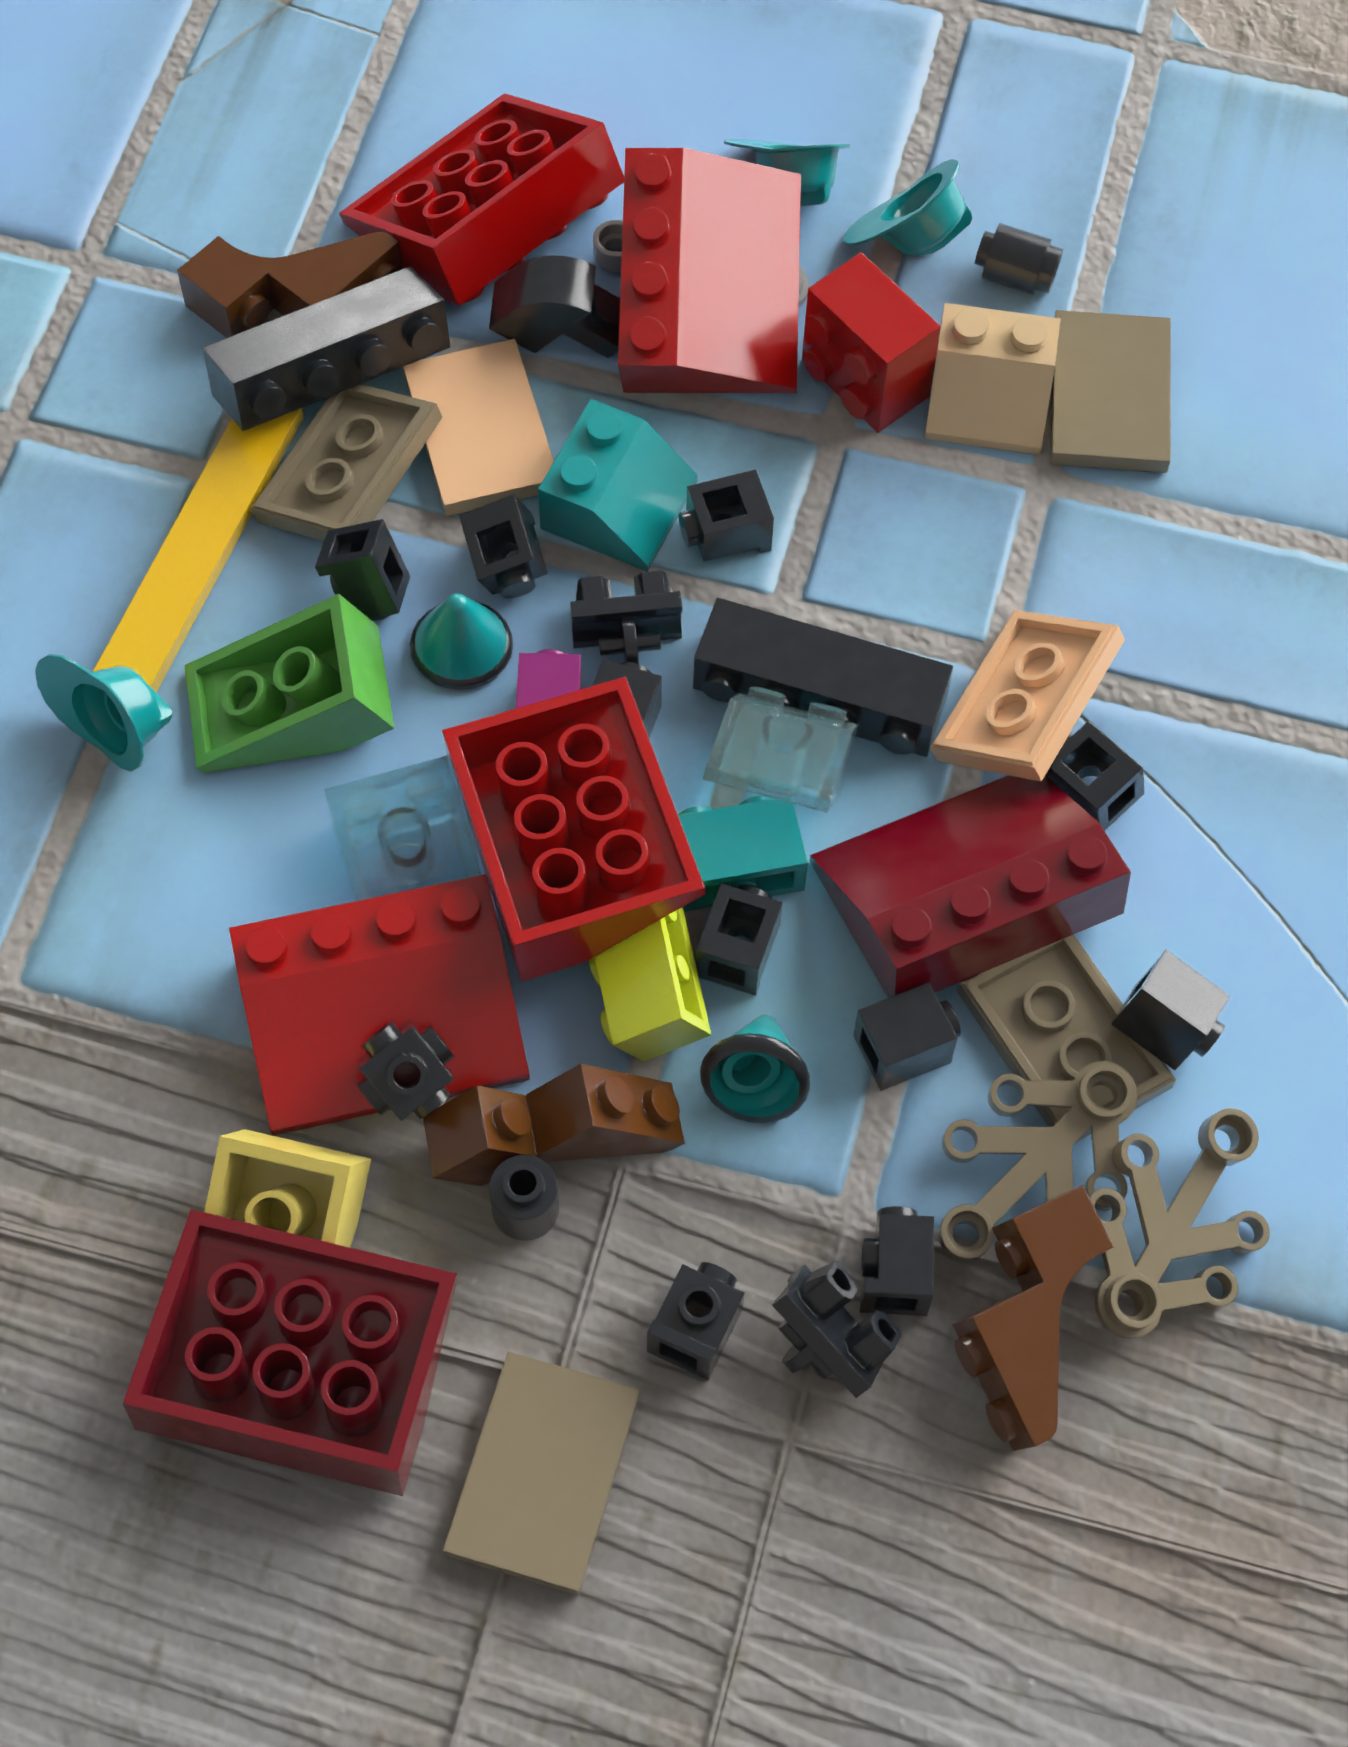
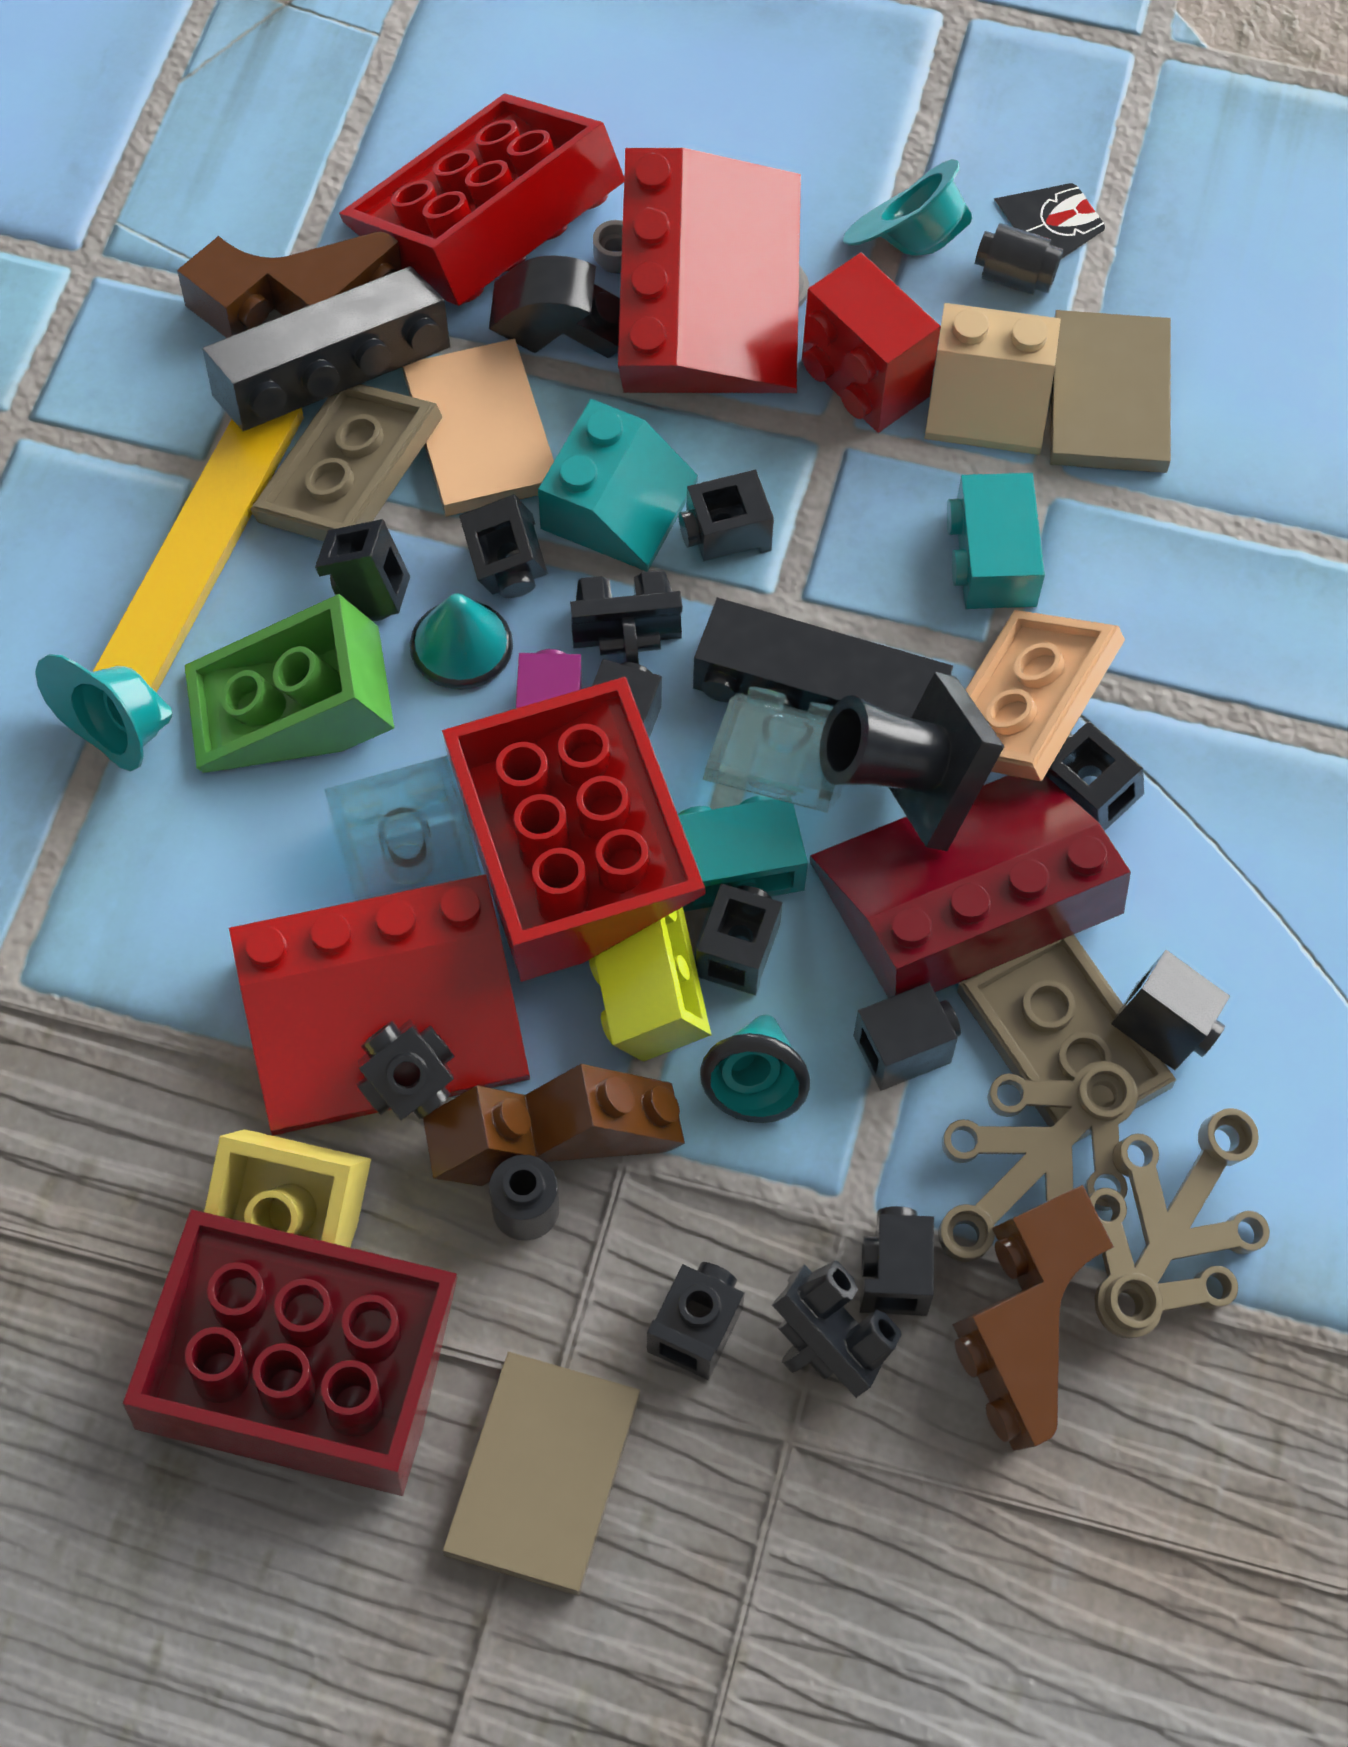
(813, 162): teal piece -> none
(927, 761): none -> black plant
(998, 541): none -> teal brick
(1054, 213): none -> black sticker

